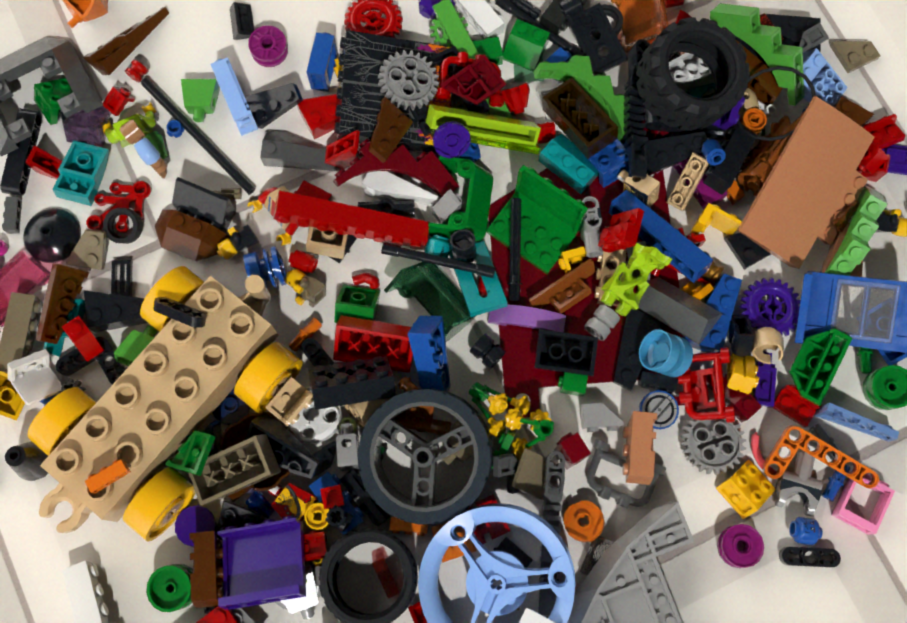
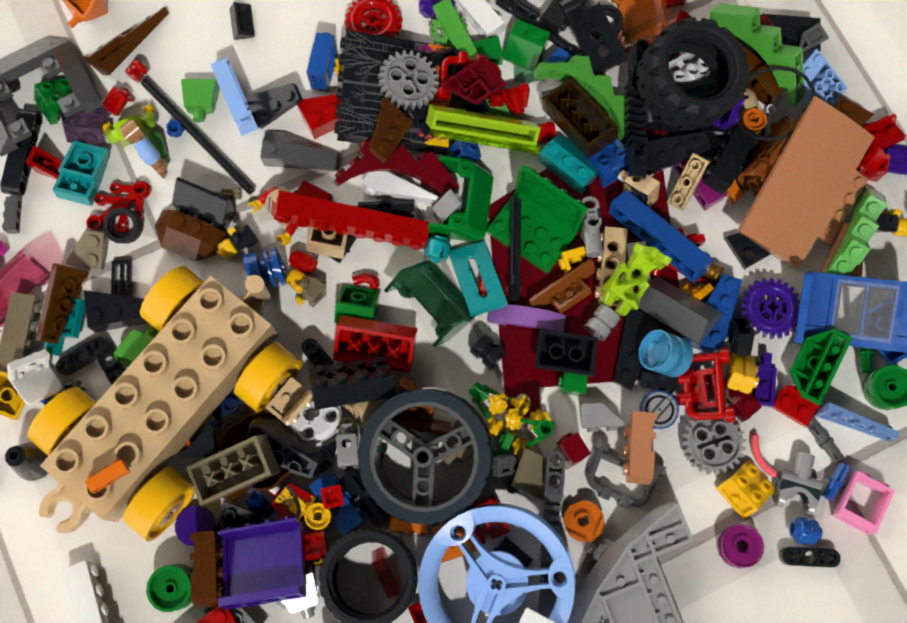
(60, 240): black dish -> none
(82, 338): red slope -> none
(179, 312): black beam -> none
(193, 453): green wing -> none
(268, 36): magenta wheel -> none
(305, 333): orange axle -> none
(339, 518): black piece -> none
(343, 150): red slope -> none
(398, 251): black piece -> none
(430, 352): blue wedge -> none
(451, 139): dark purple tile -> none
(463, 245): black wheel -> none
(622, 231): red plate -> none
(713, 152): blue brick -> none
(717, 218): yellow bracket -> none
(765, 339): tan helmet -> none
(819, 453): orange beam -> none
(843, 219): reddish brown piece -> none
(854, 53): dark tan wing -> none

